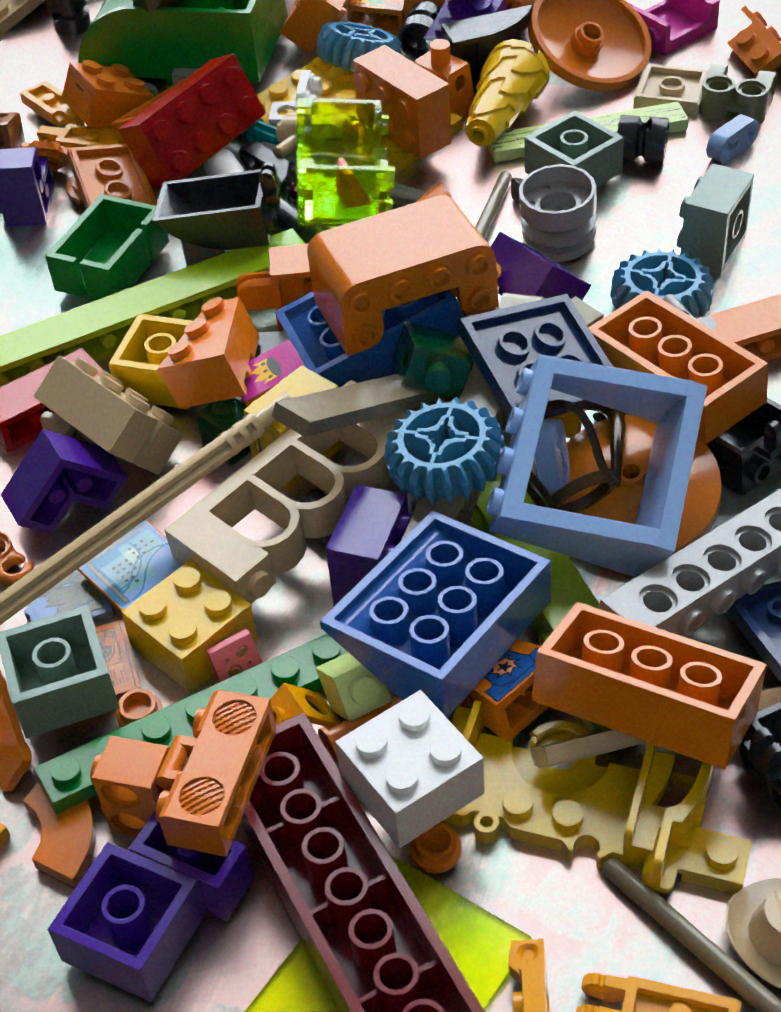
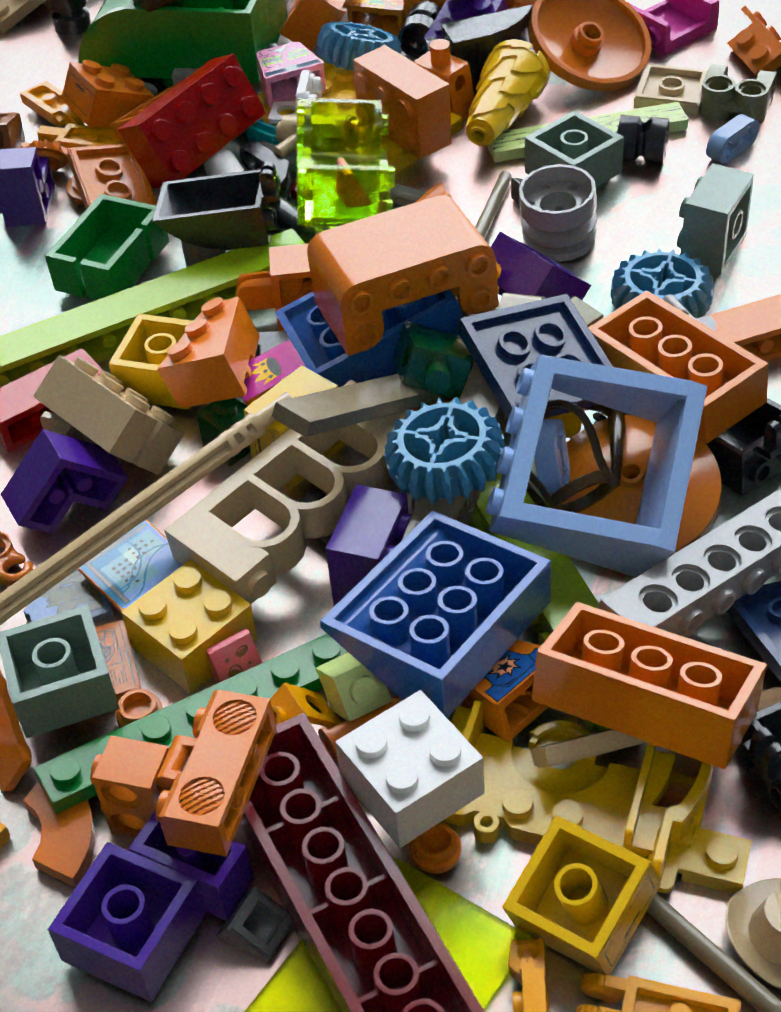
(256, 925): none -> dark grey slope
(282, 67): none -> bright pink torso
(582, 895): none -> yellow brick

